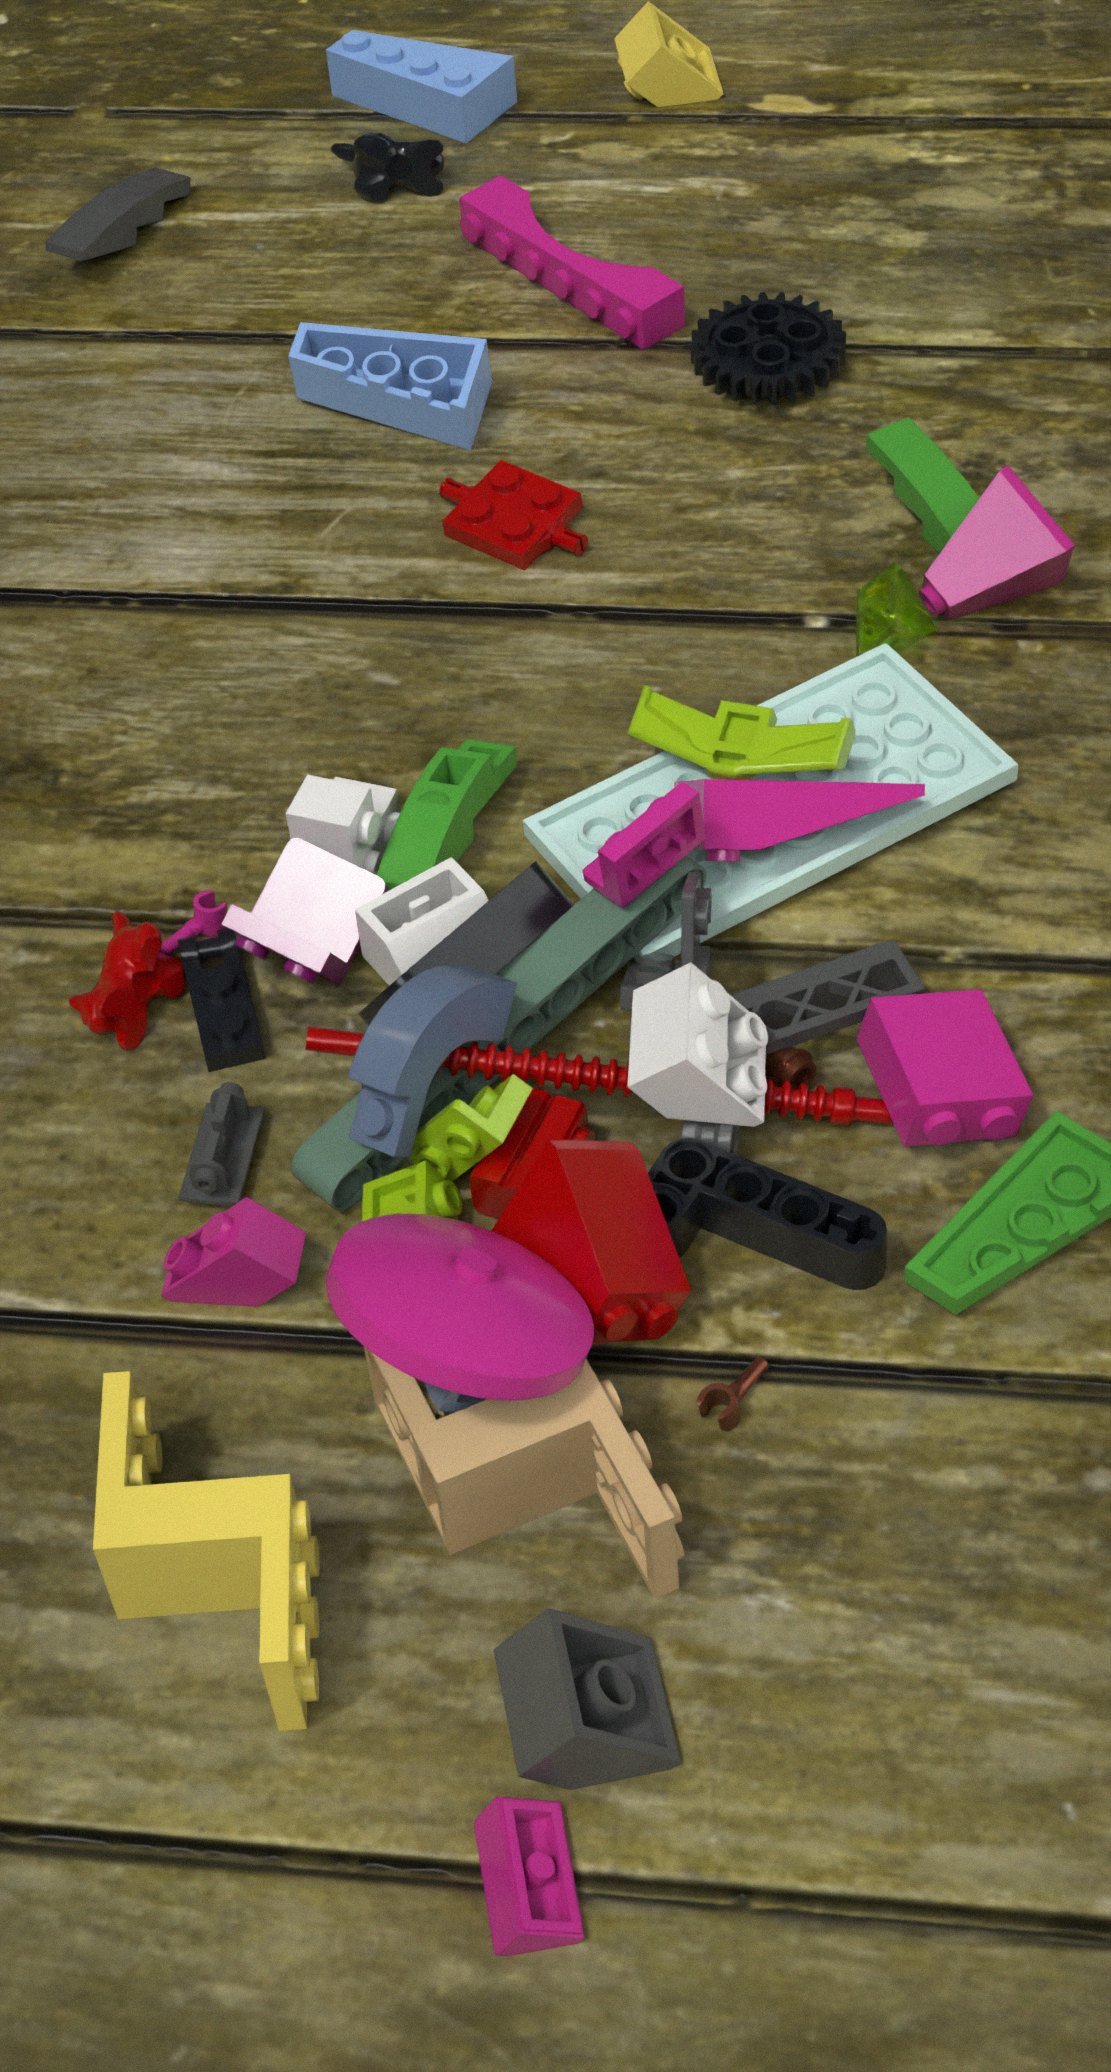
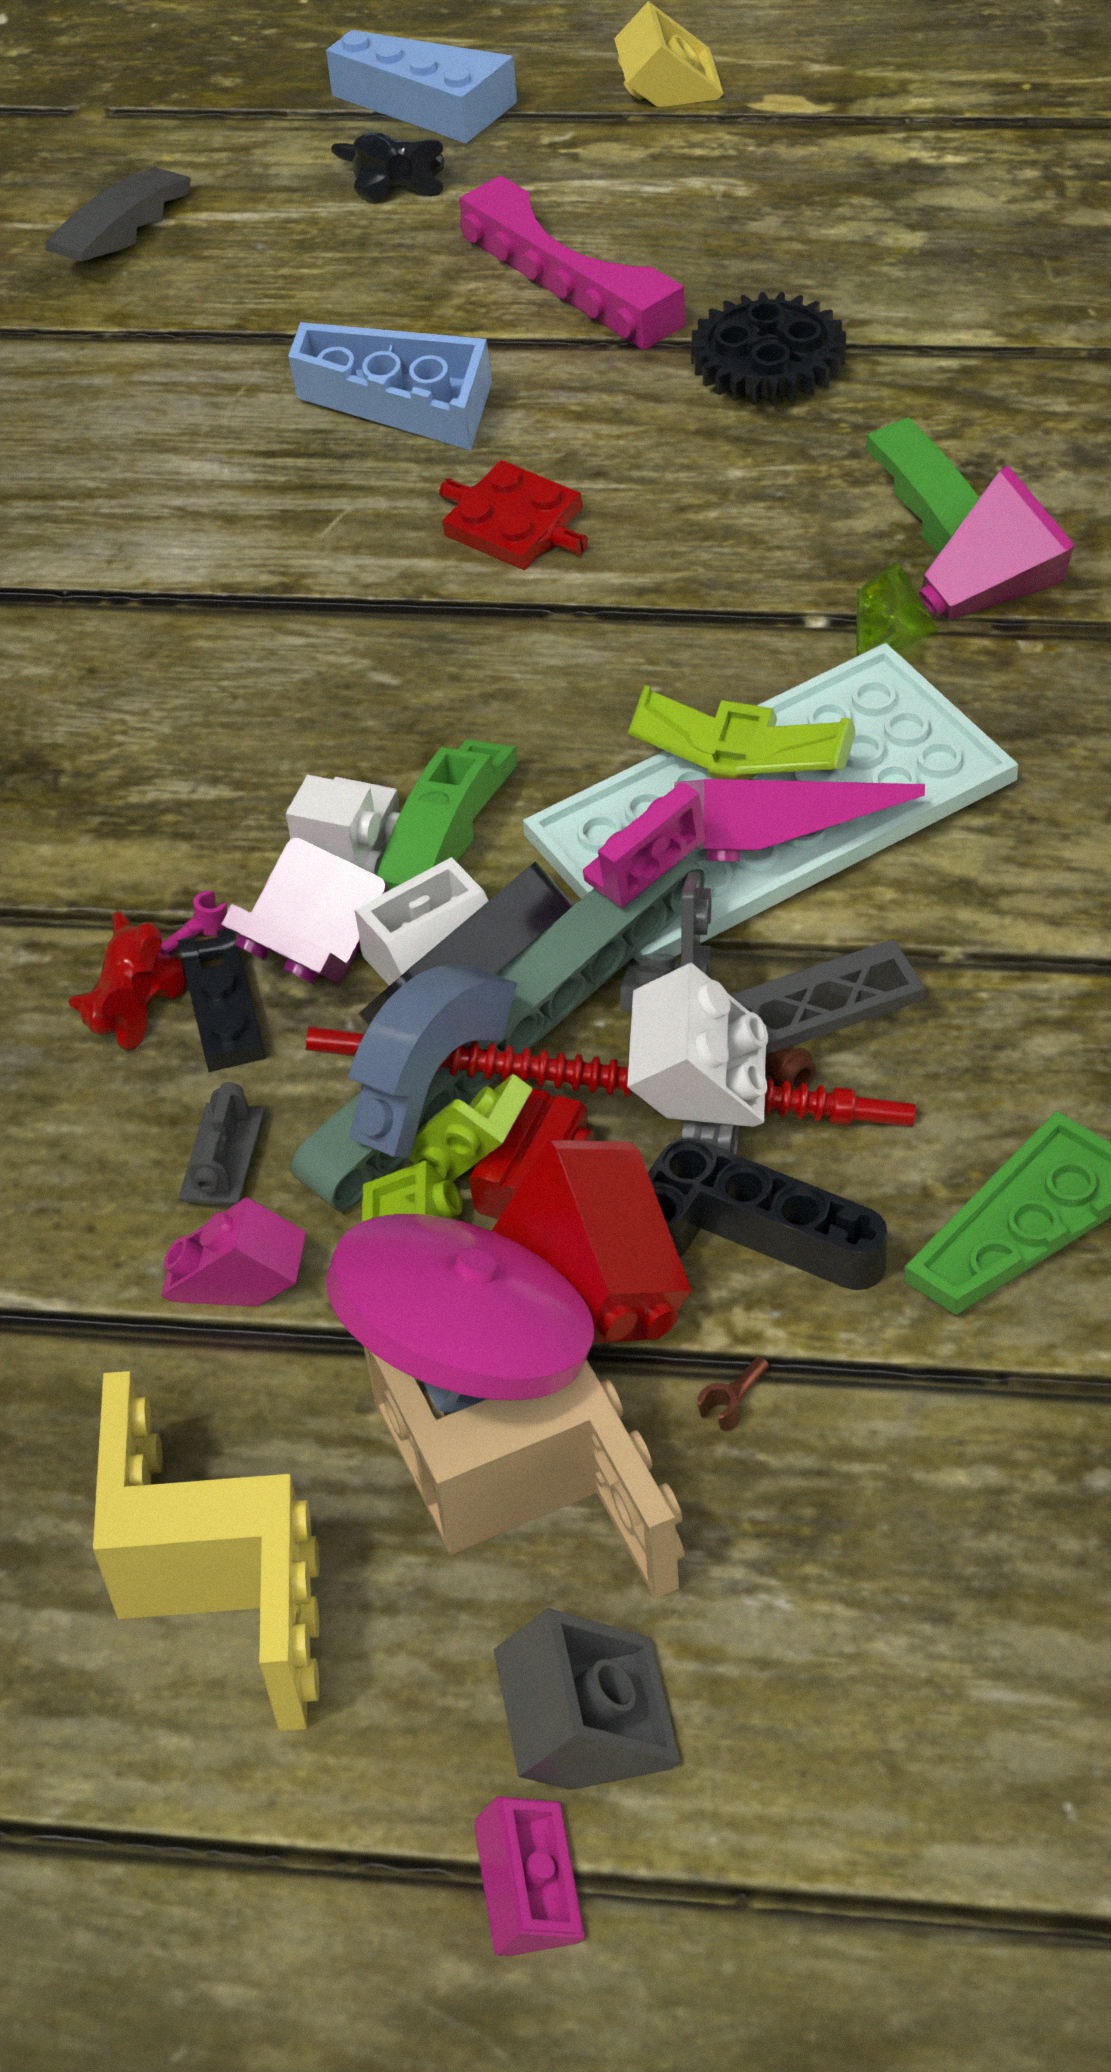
(944, 1067): dark pink brick -> none

